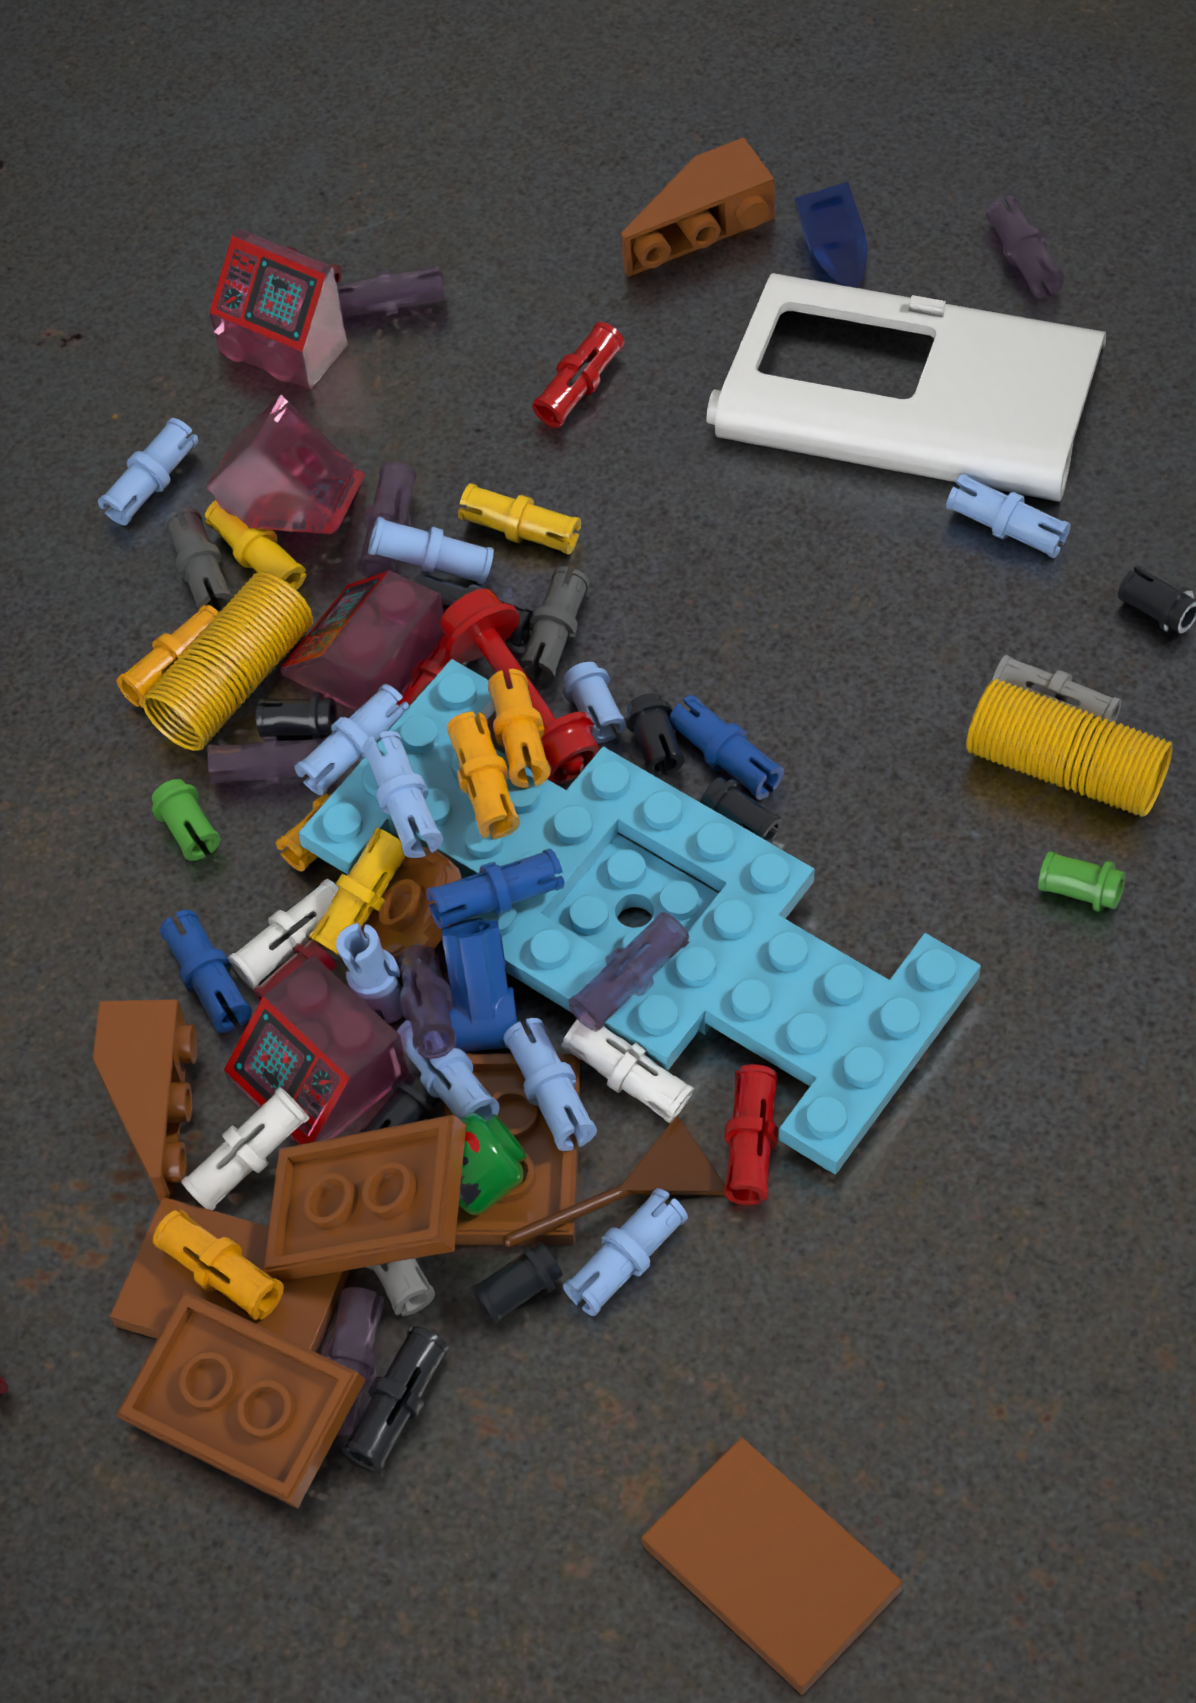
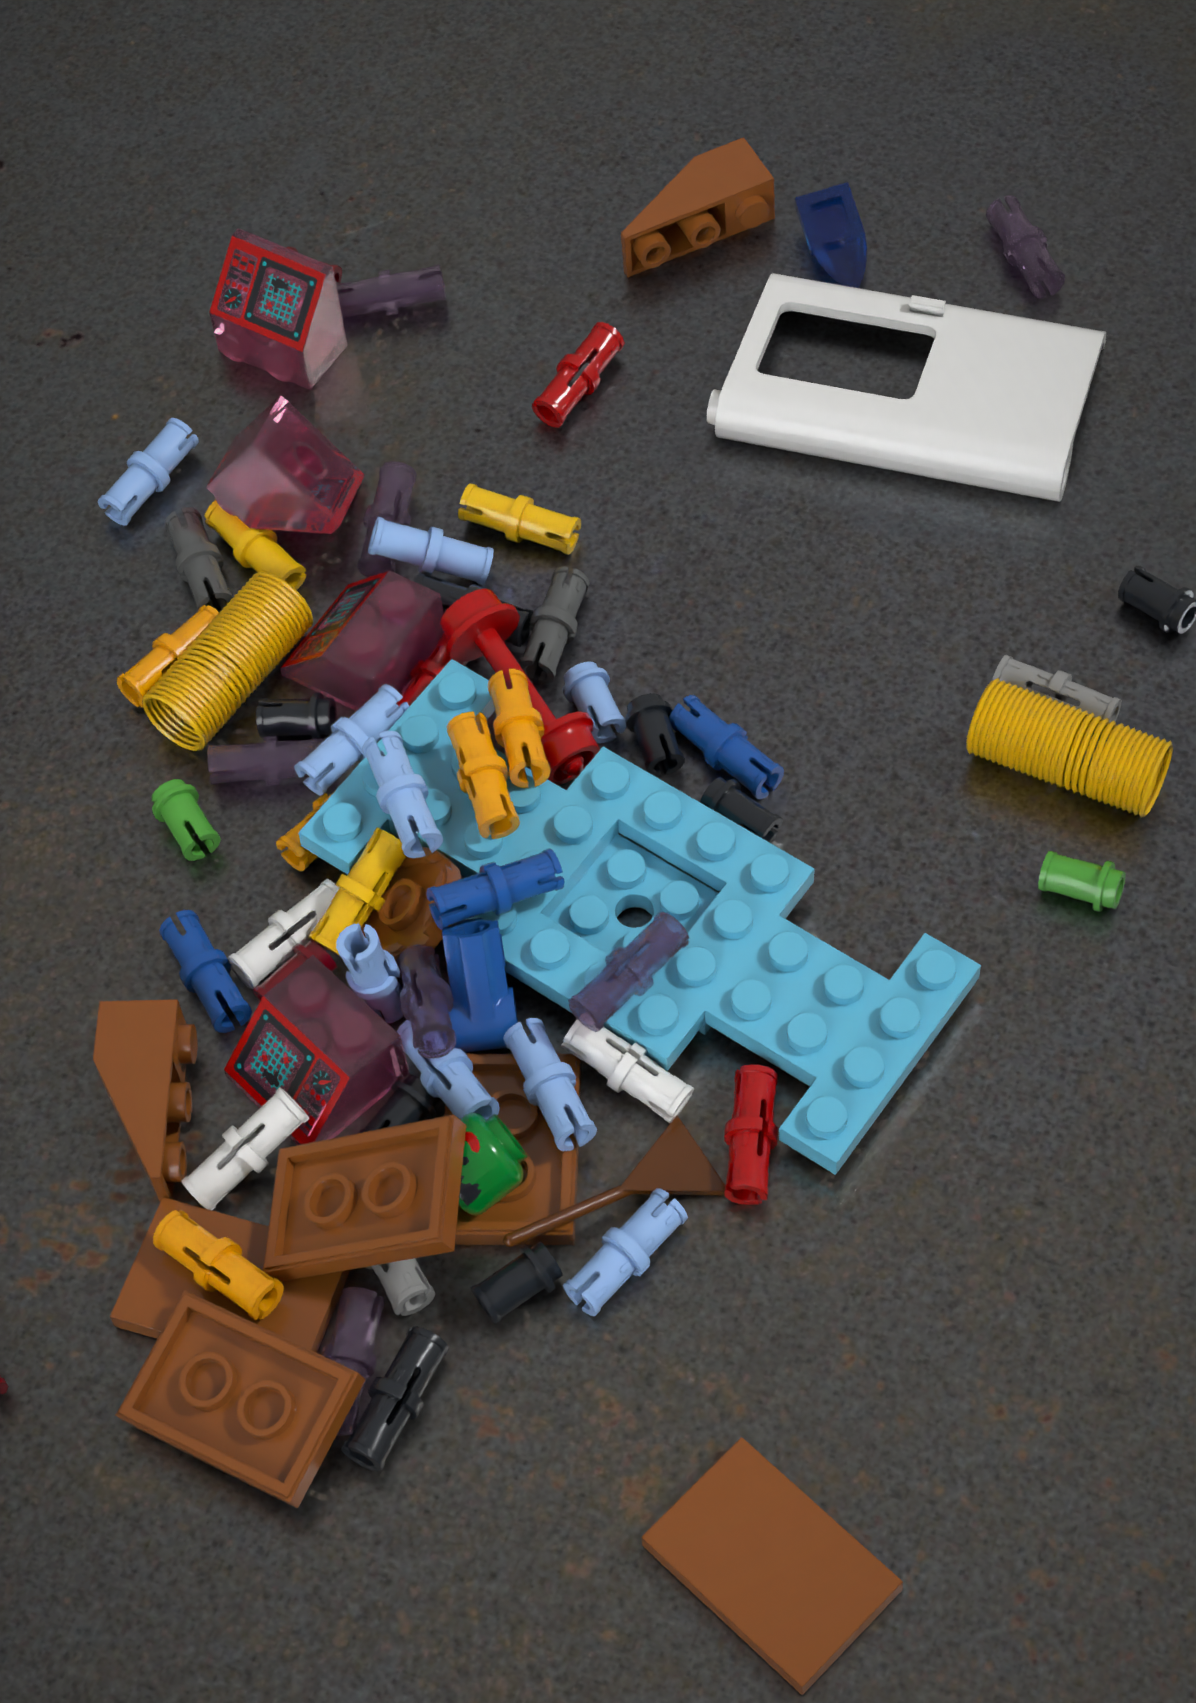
(1008, 515): light blue pin -> none

